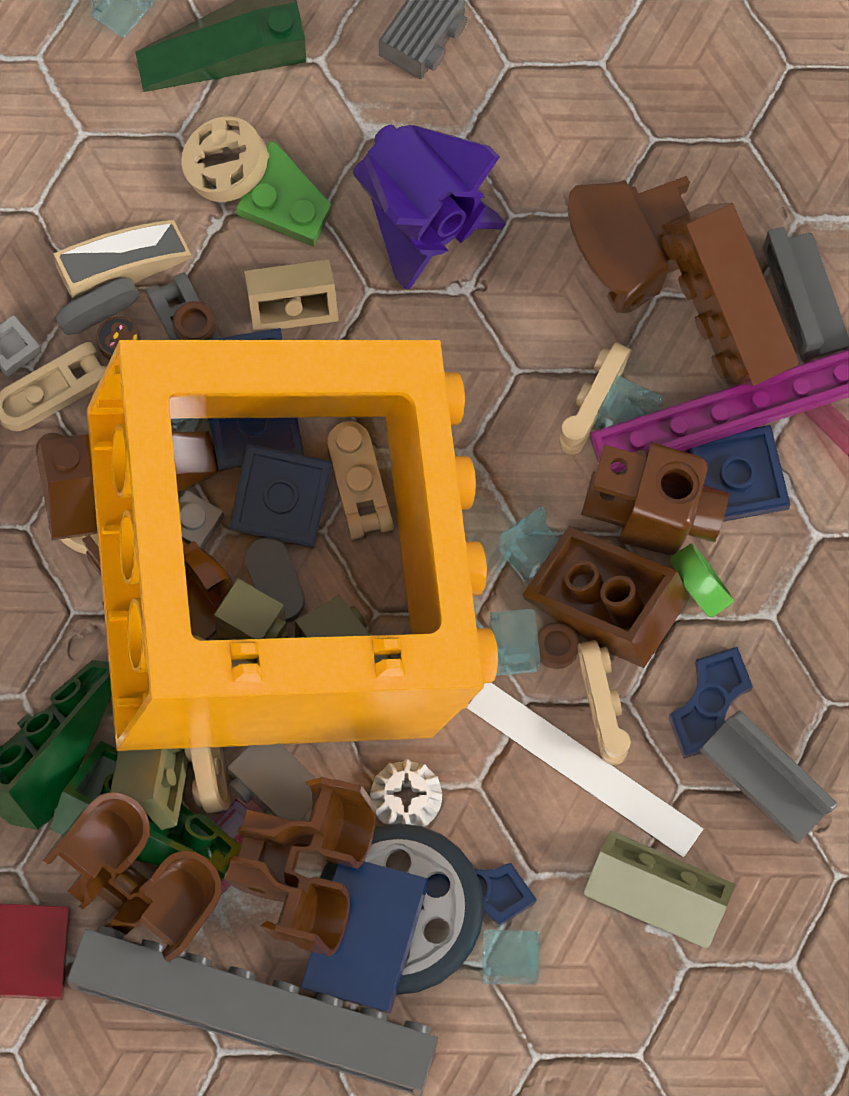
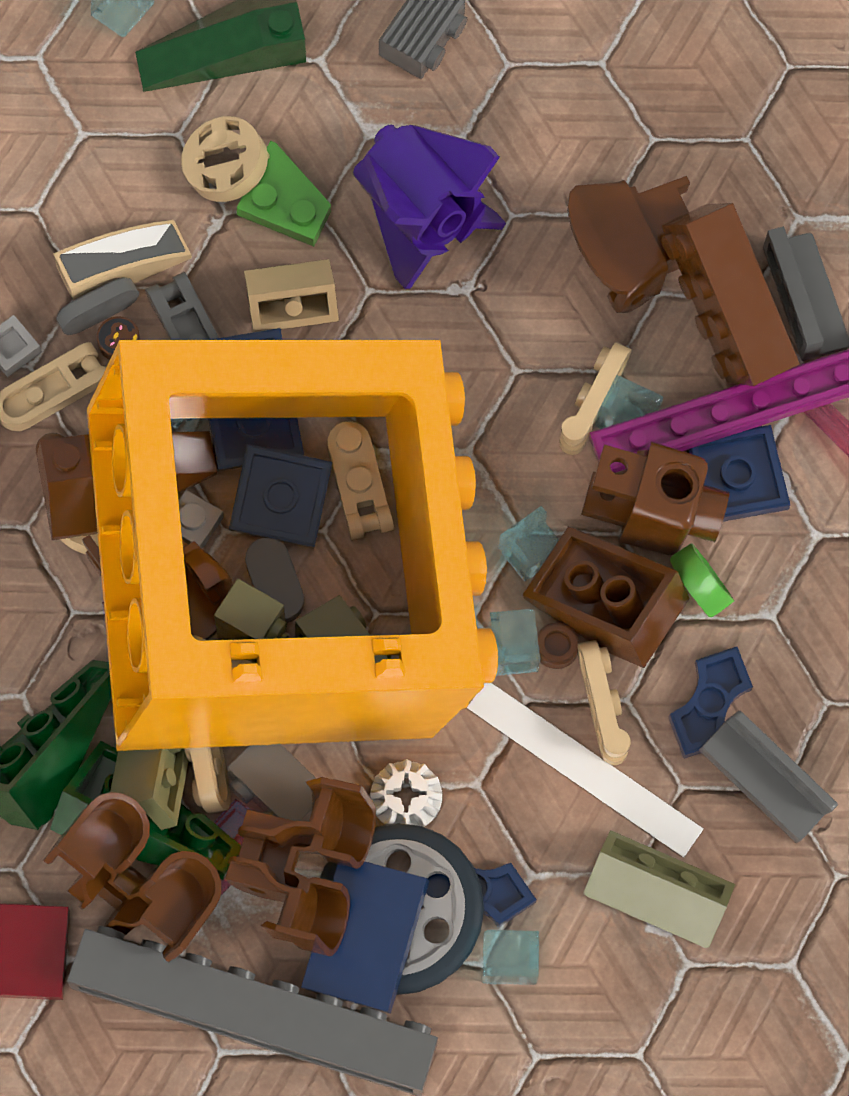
(194, 321): reddish brown tile -> none

